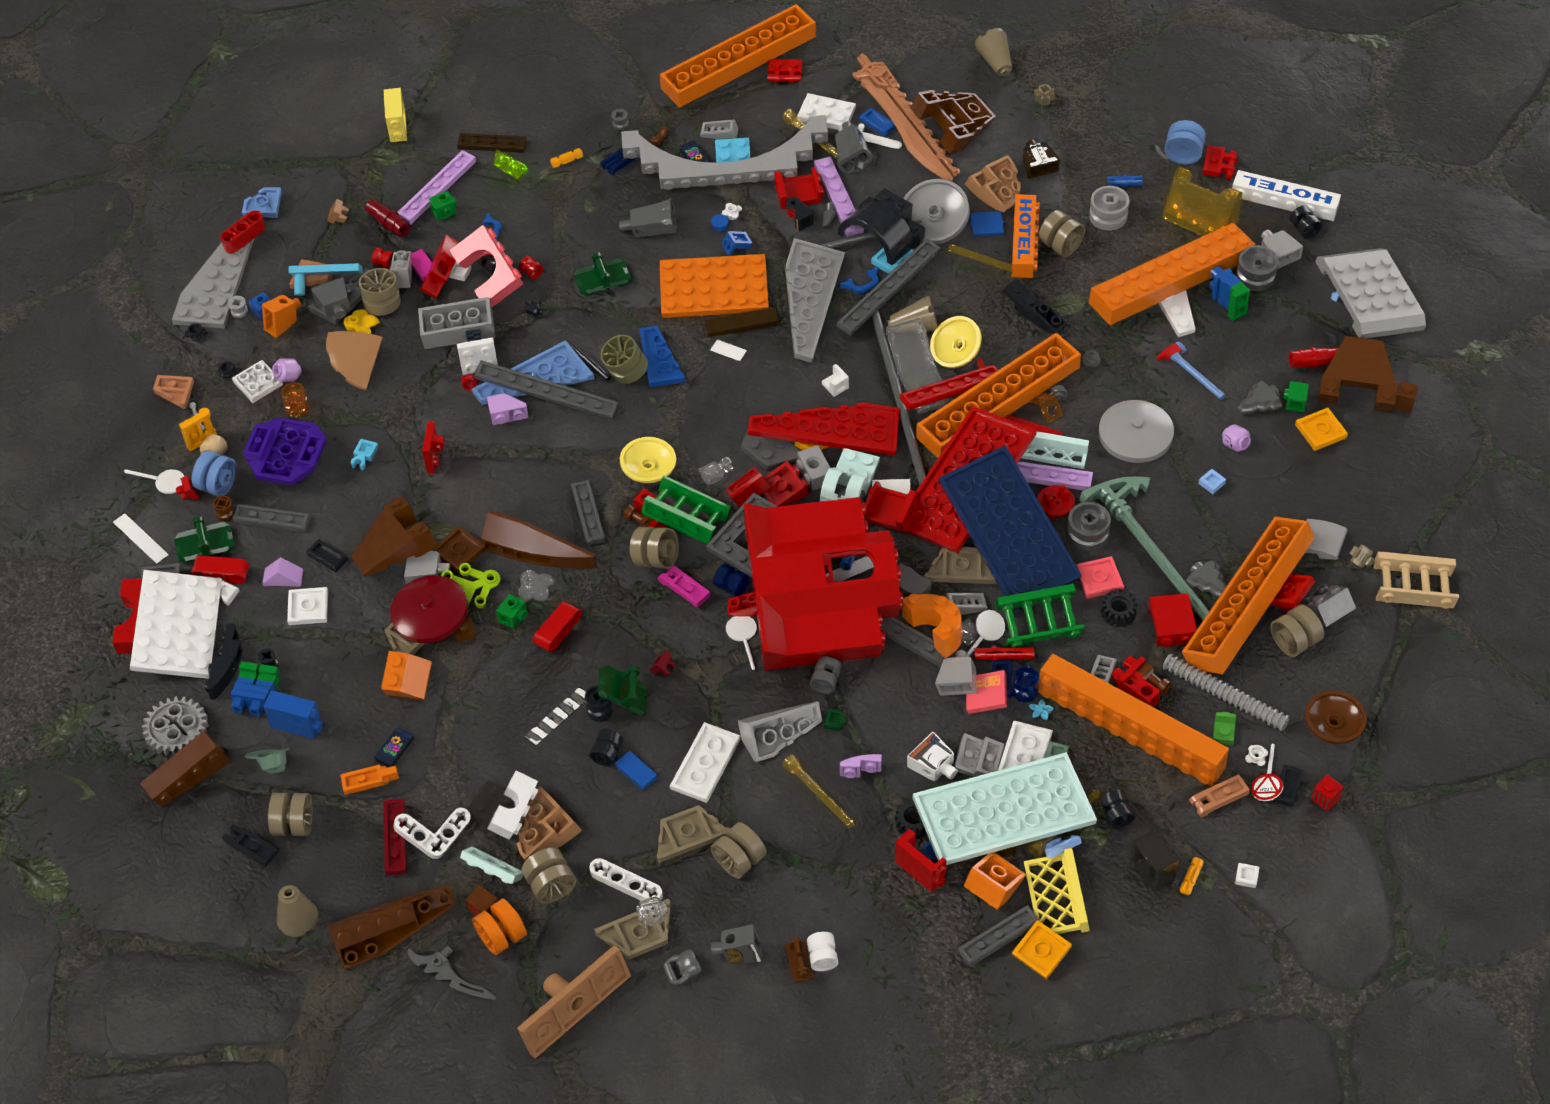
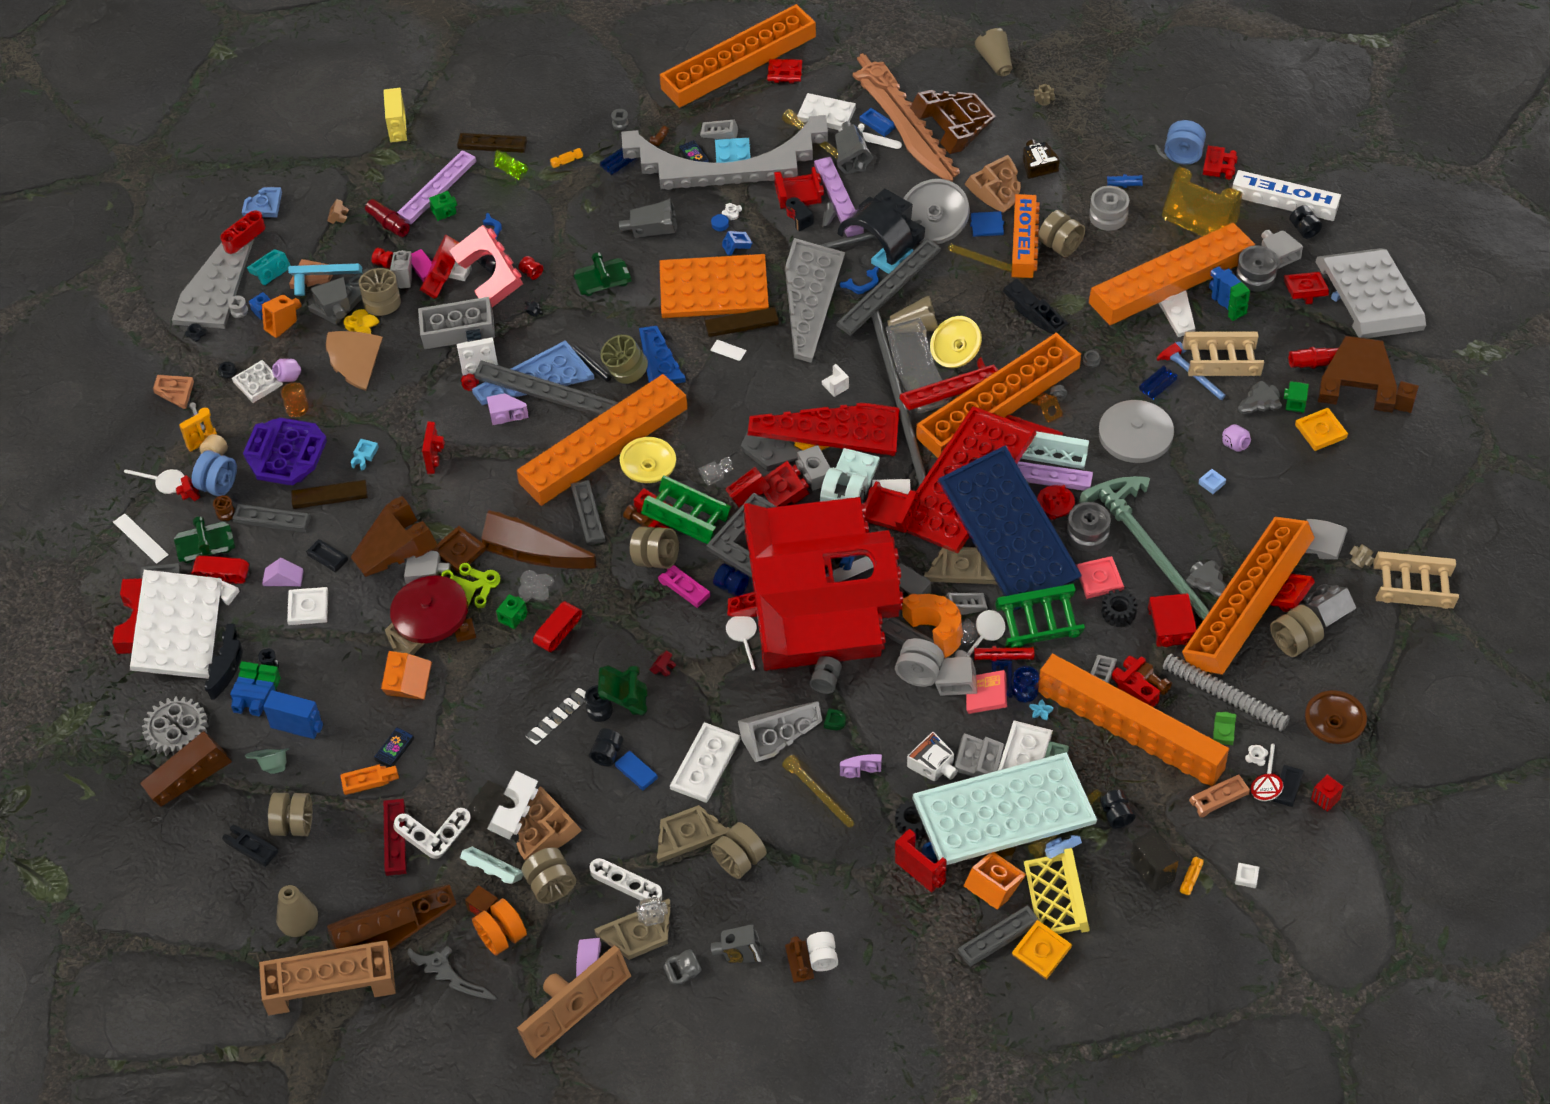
(269, 266): none -> teal bracket
(326, 973): none -> medium nougat plate
(329, 494): none -> dark brown tile
(587, 953): none -> lavender slope
(601, 439): none -> orange brick
(919, 662): none -> light grey wheel
(1156, 377): none -> clear blue tile
(1222, 341): none -> tan fence
(1306, 286): none -> red hinge

